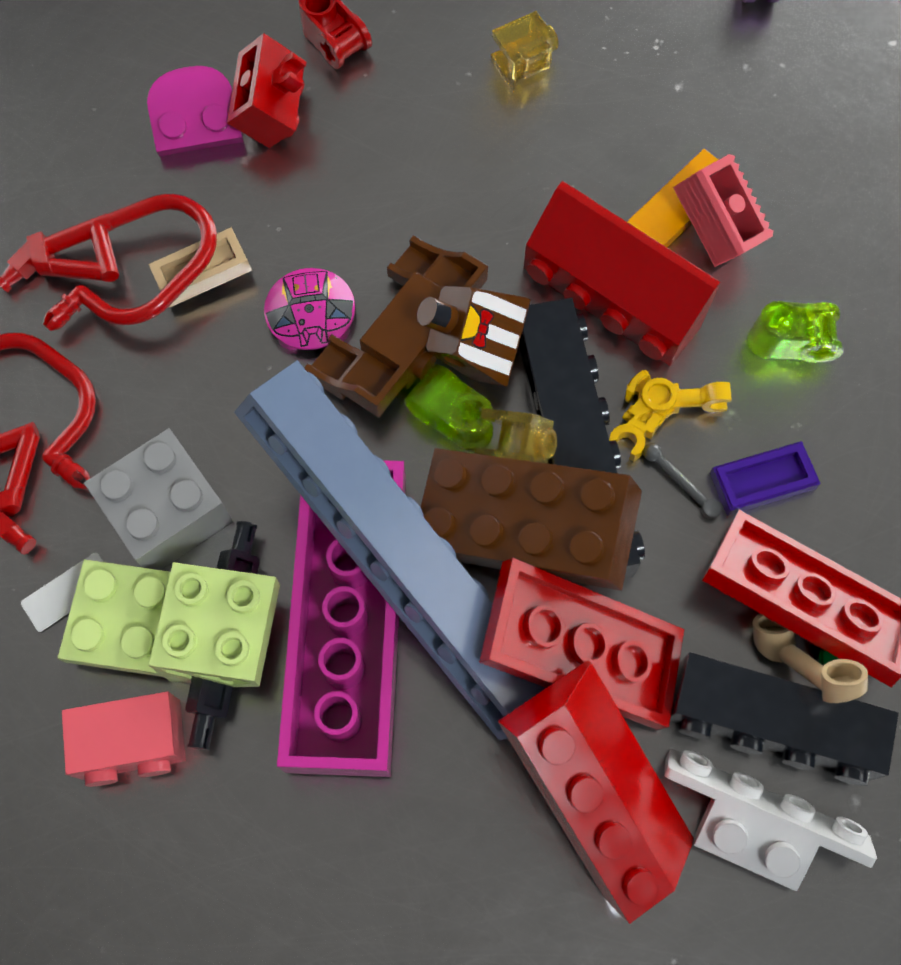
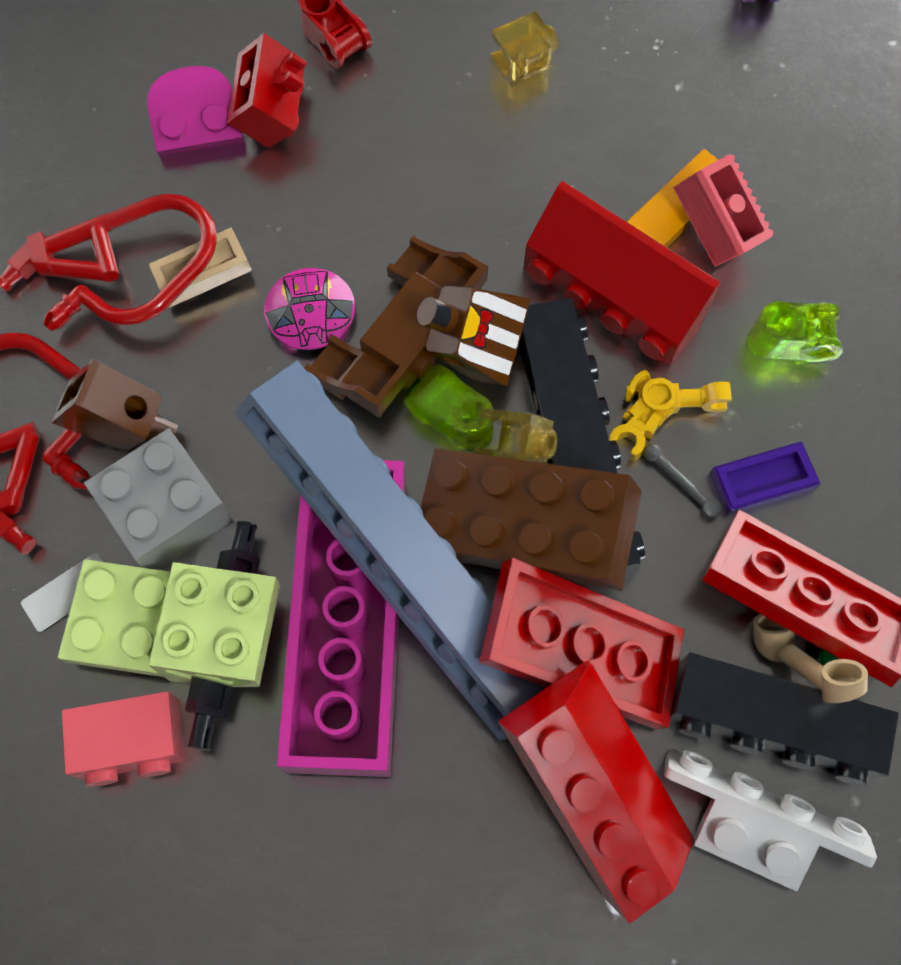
(110, 408): none -> reddish brown torso

